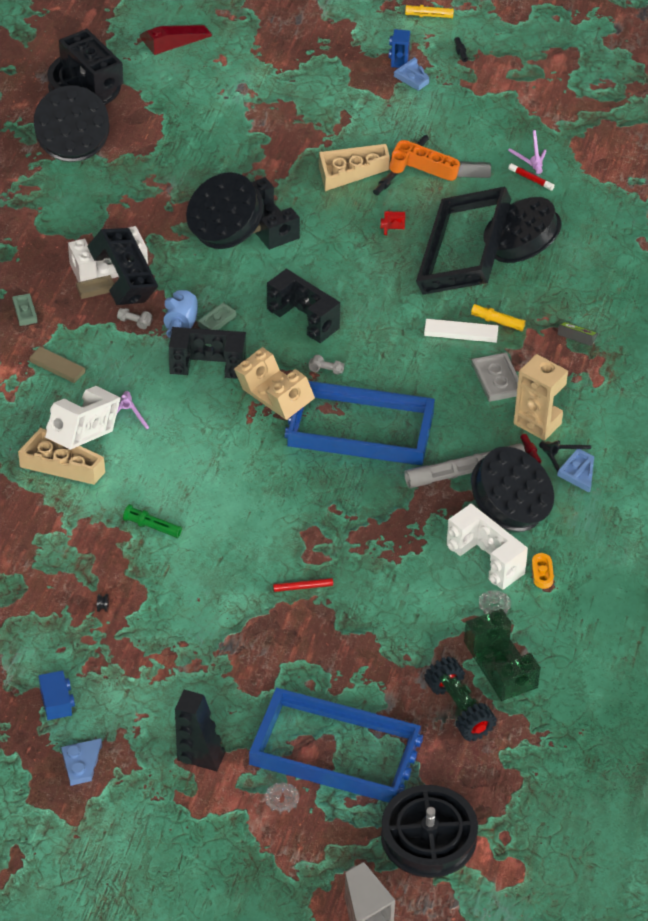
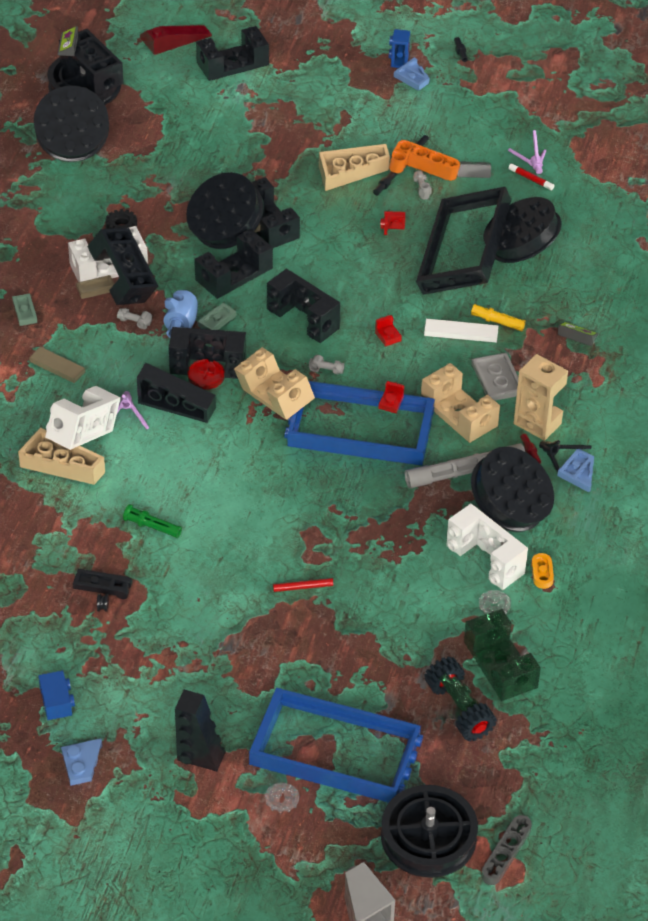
(68, 42): none -> slope
(102, 583): none -> black plate
(121, 217): none -> black tyre
(173, 394): none -> black wedge
(206, 374): none -> red tile
(249, 56): none -> black plate
(251, 260): none -> black plate
(386, 331): none -> red bracket
(392, 397): none -> red bracket
(424, 188): none -> light grey bar
(429, 11): yellow pin -> none
(473, 418): none -> tan plate
(506, 849): none -> dark grey beam

